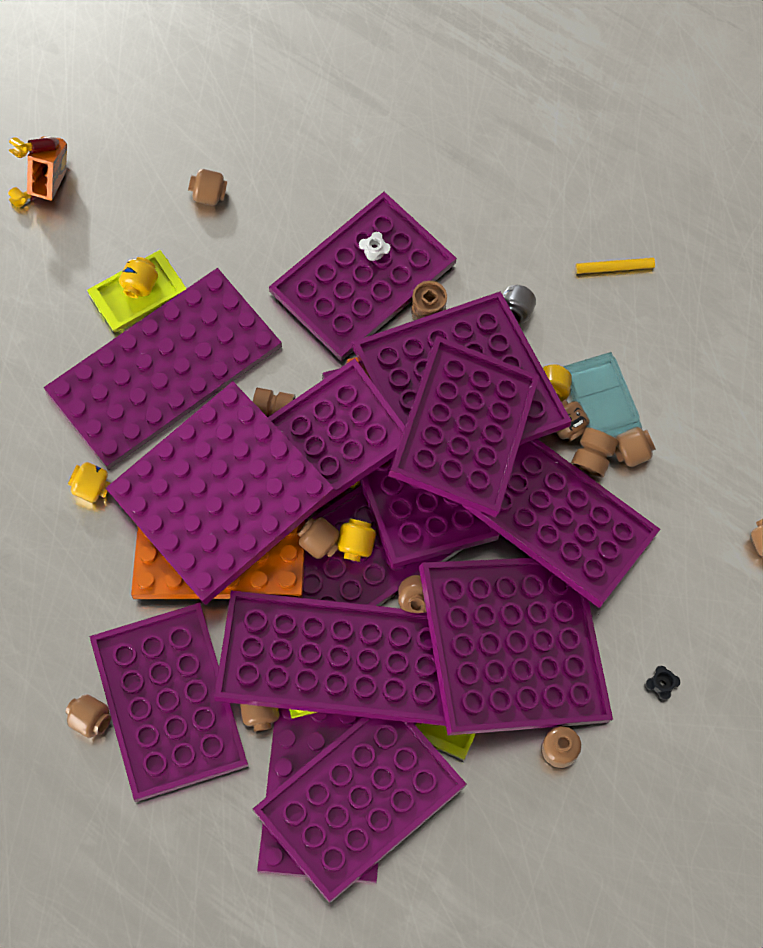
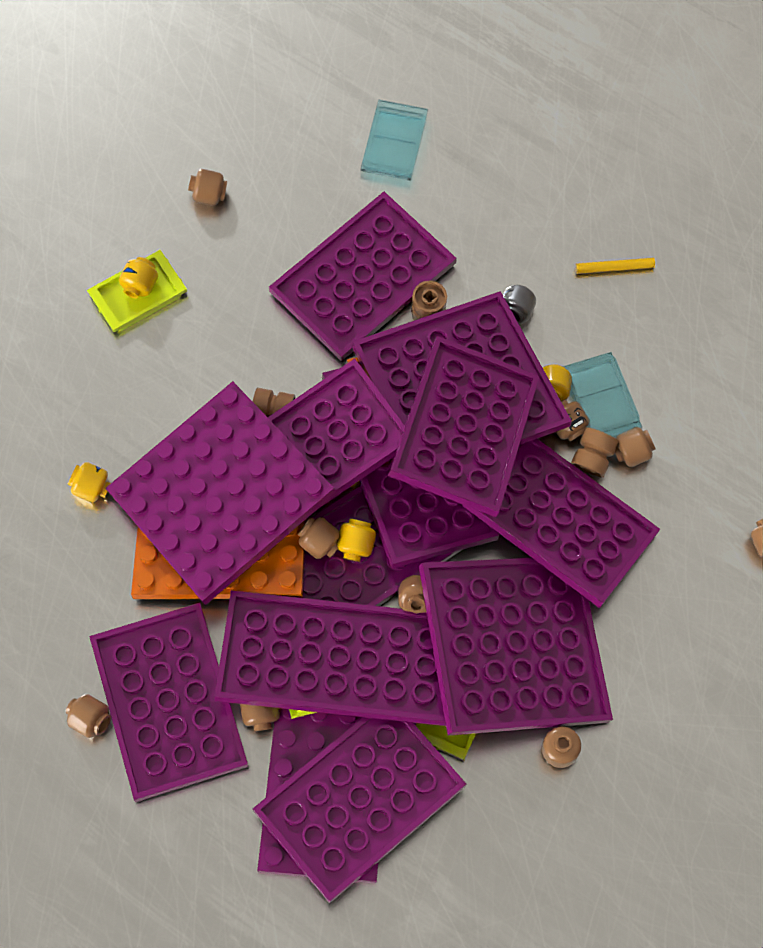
(44, 168): torso -> none
(162, 368): magenta plate -> none
(374, 253): white plate -> none
(394, 140): none -> clear light blue piece
(671, 680): black plate -> none

